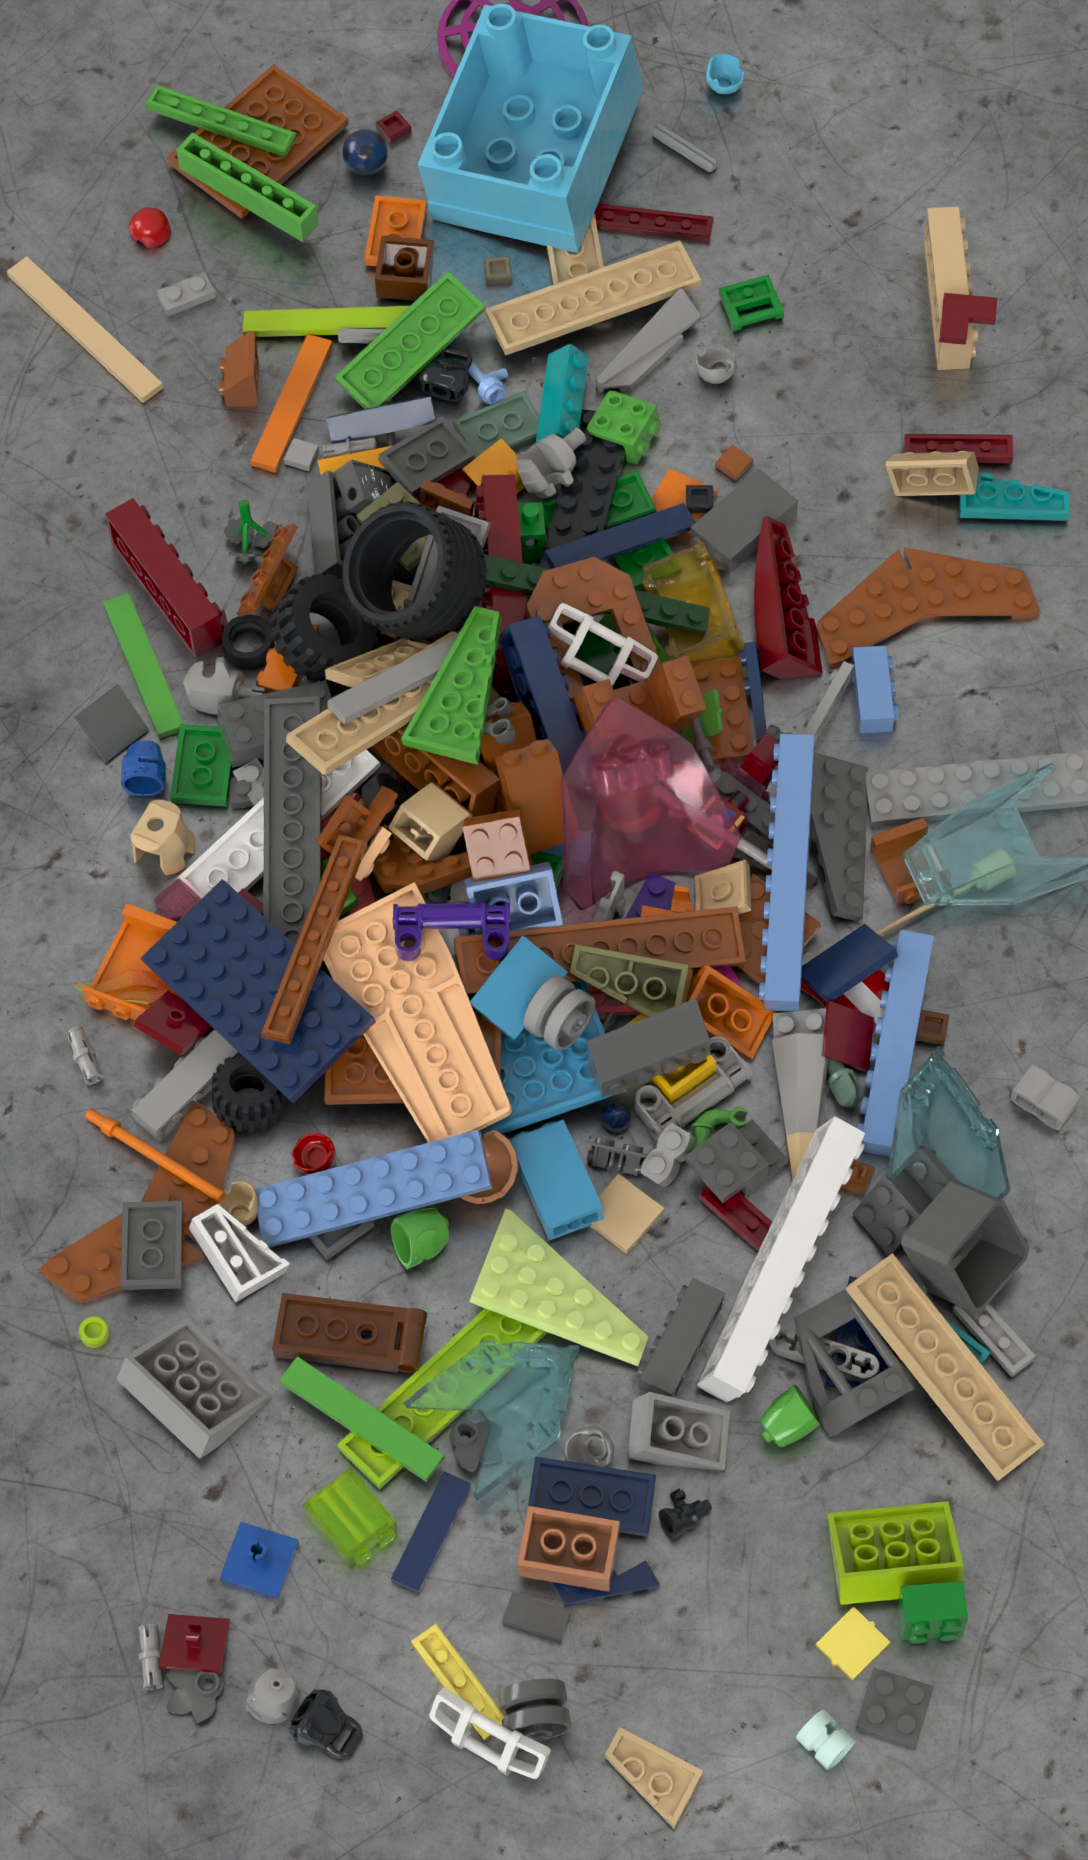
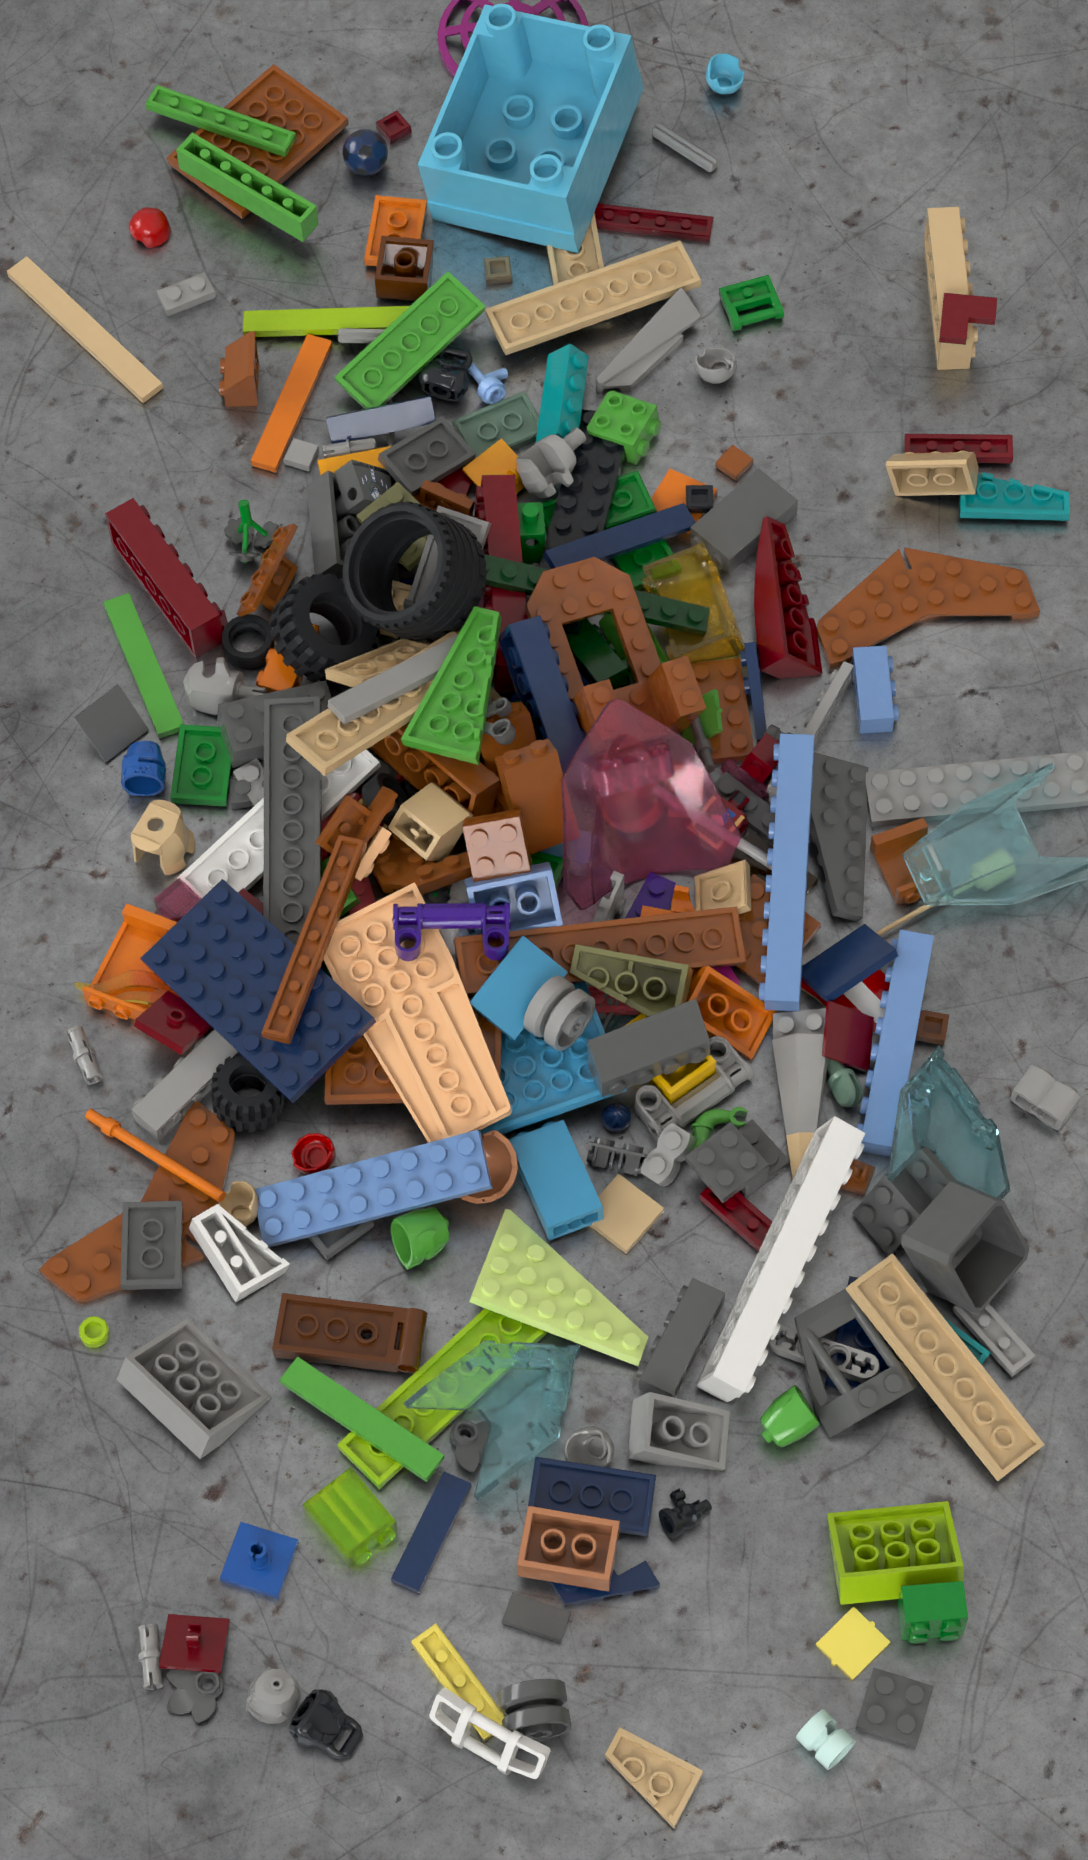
(587, 623): white bar -> none

